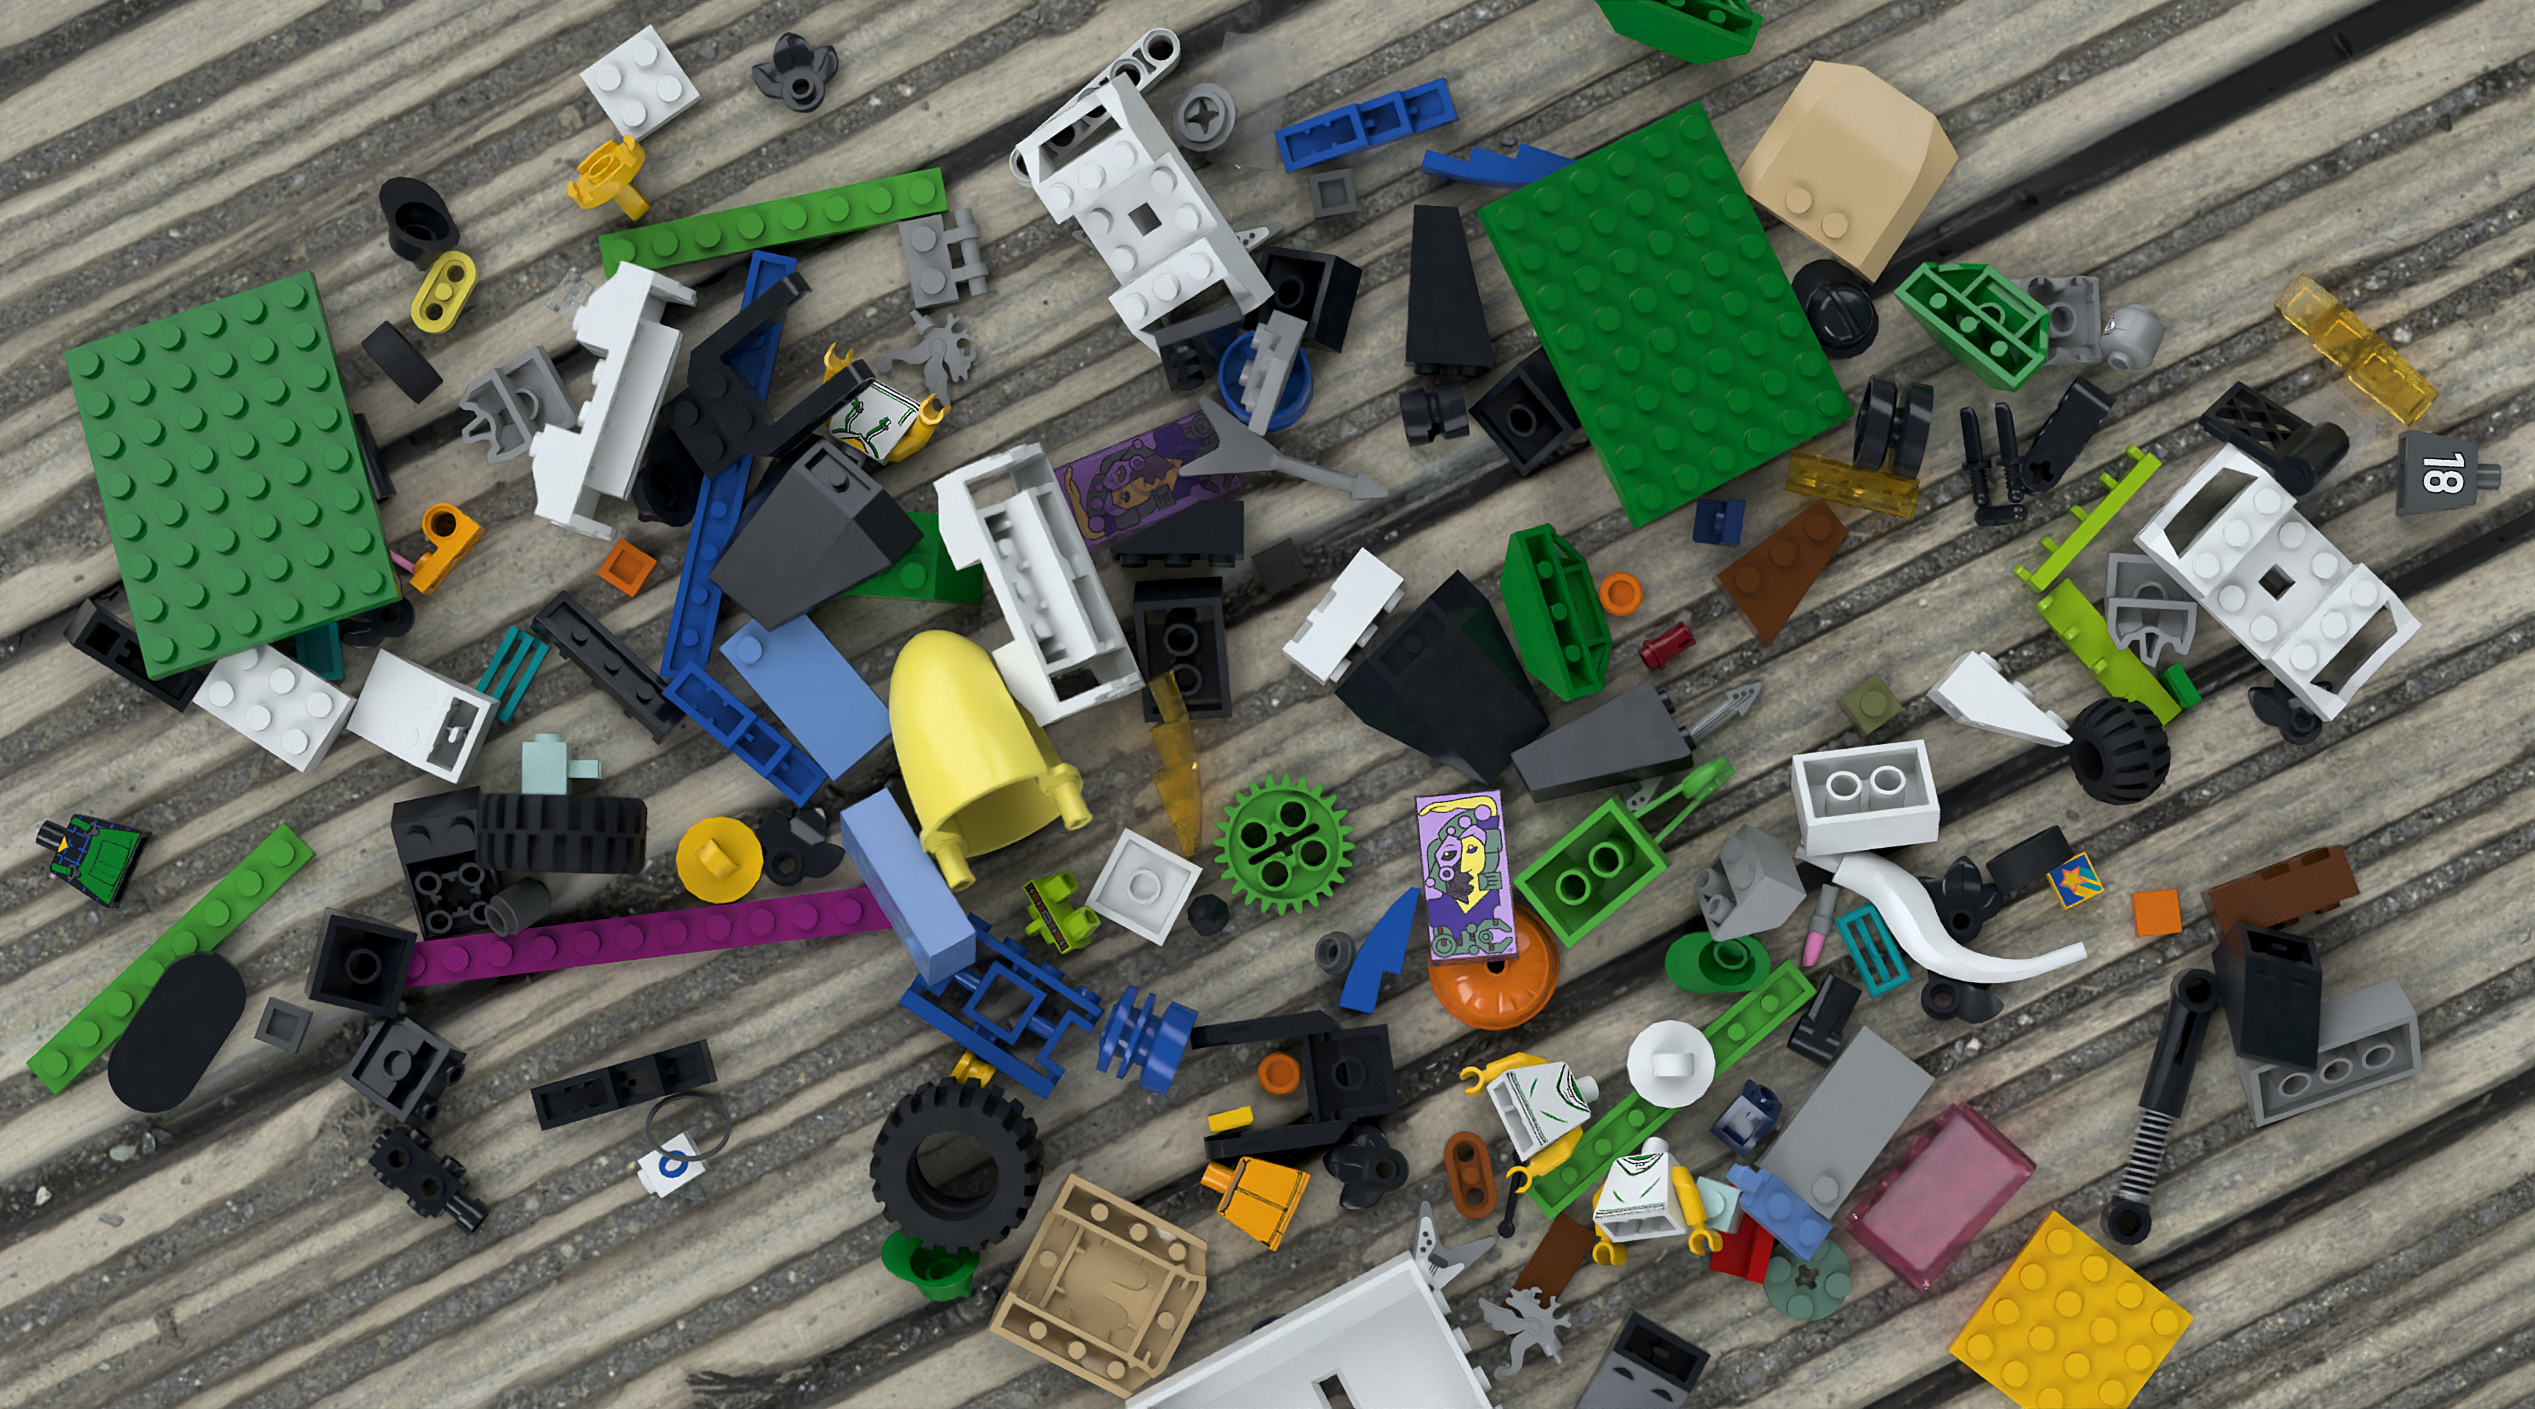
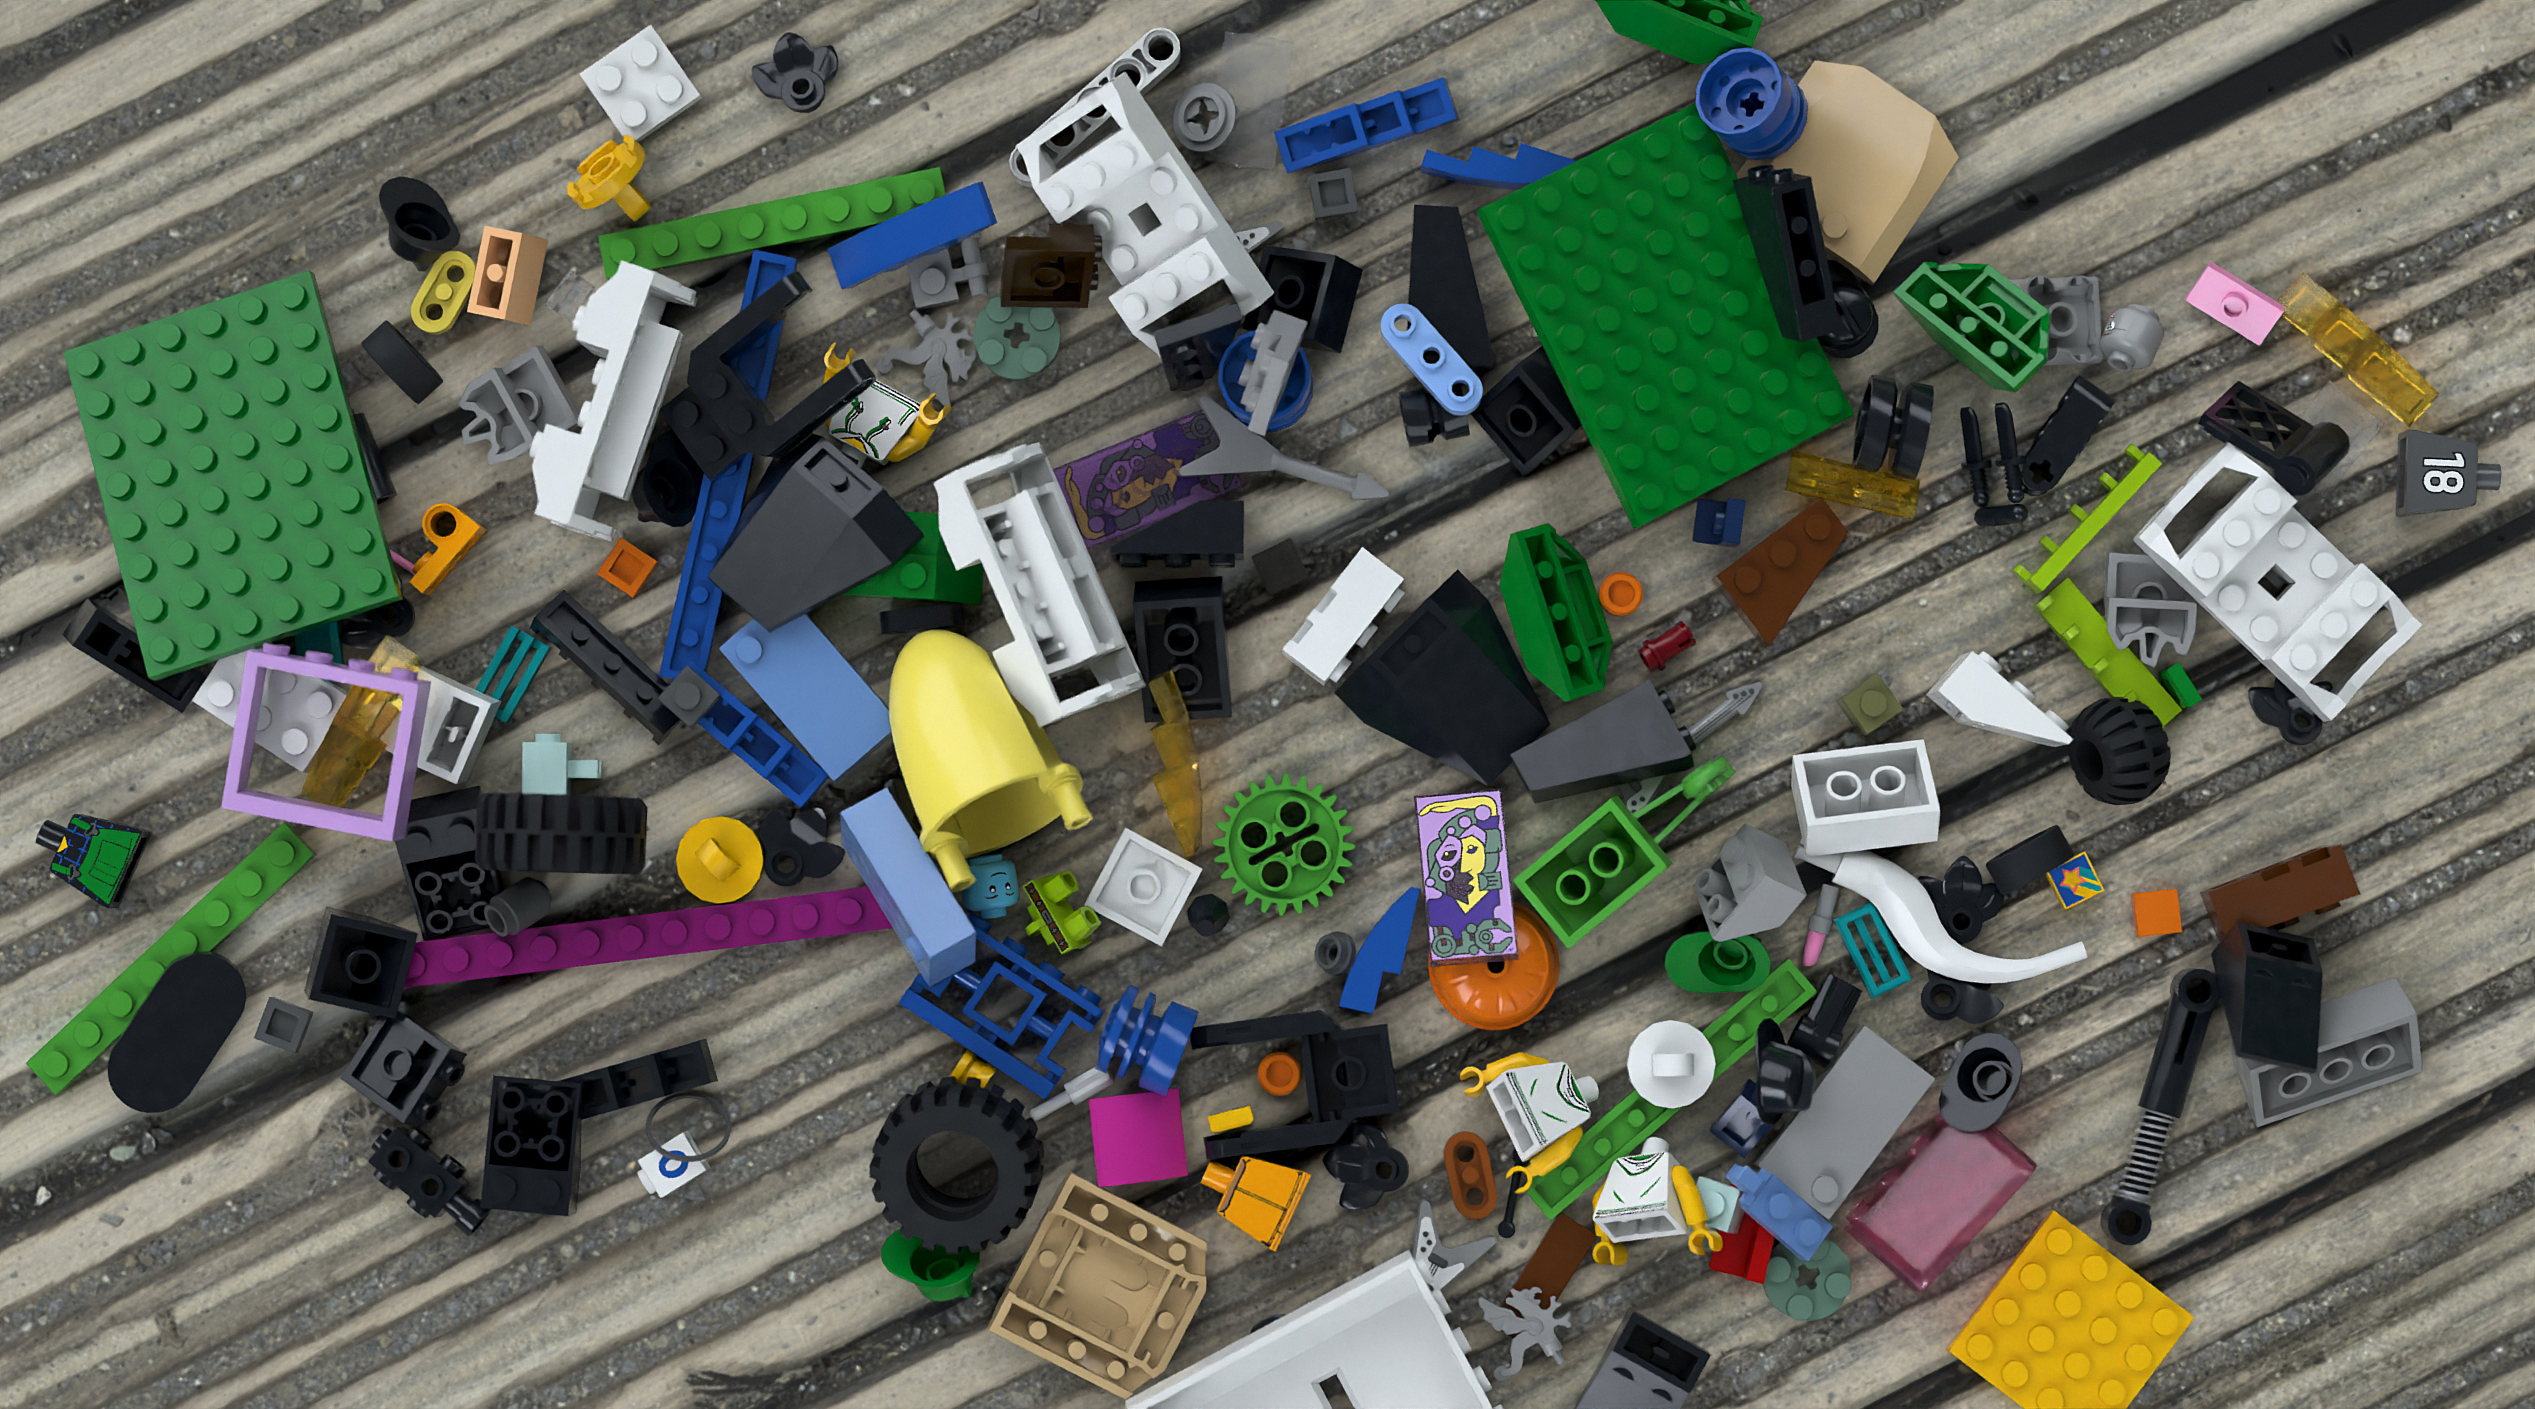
(356, 730): none -> clear yellow slope
(358, 672): none -> lavender window
(507, 275): none -> light nougat brick
(533, 1146): none -> black slope
(689, 697): none -> dark grey plate
(912, 235): none -> blue slope
(921, 619): none -> black beam
(994, 886): none -> medium azure head
(1031, 356): none -> sand green plate
(1051, 269): none -> dark brown plate
(1076, 1092): none -> white axle
(1138, 1138): none -> dark pink slope
(1436, 377): none -> light blue plate
(1751, 104): none -> blue wheel
(1783, 1075): none -> black piece
(1789, 250): none -> black slope
(1981, 1083): none -> black piece
(2235, 303): none -> bright pink plate

